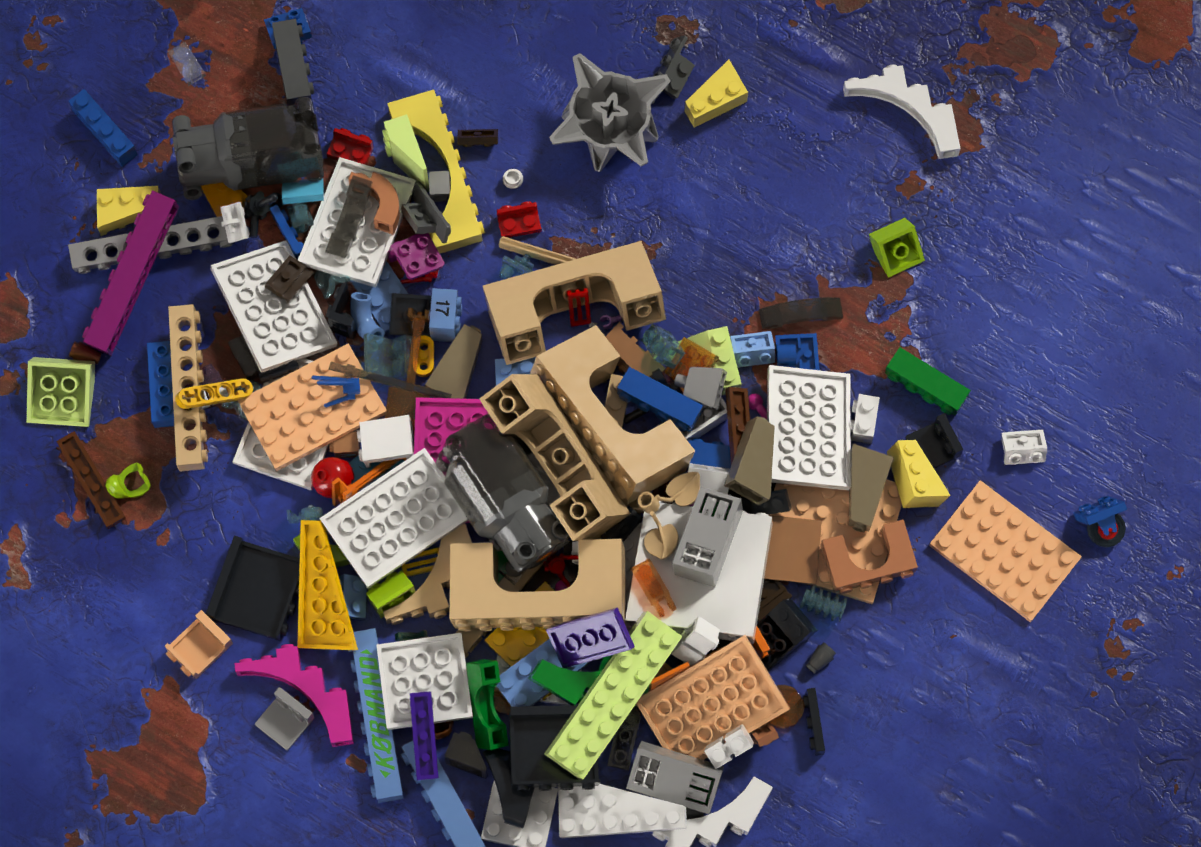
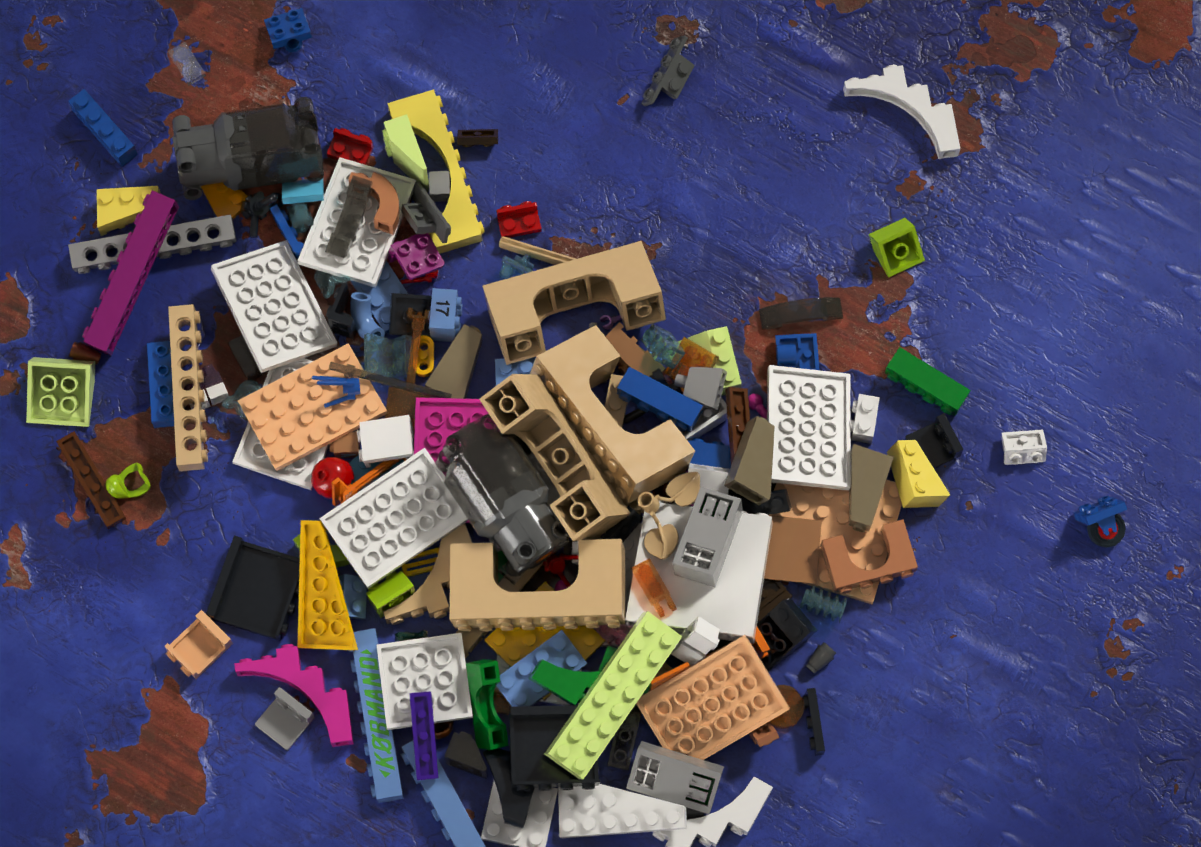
(213, 391): yellow beam -> none
(234, 222): white hips -> none
(278, 372): black axle -> none
(289, 279): dark brown plate -> none
(291, 60): dark grey wedge -> none
(310, 513): clear light blue piece -> none
(512, 178): white plate -> none
(577, 294): red tile -> none
(590, 638): tile -> none
(610, 113): light grey piece -> none
(716, 96): light yellow wedge -> none
(736, 743): white piece -> none
(753, 349): light blue bracket -> none
(1005, 551): light nougat plate -> none

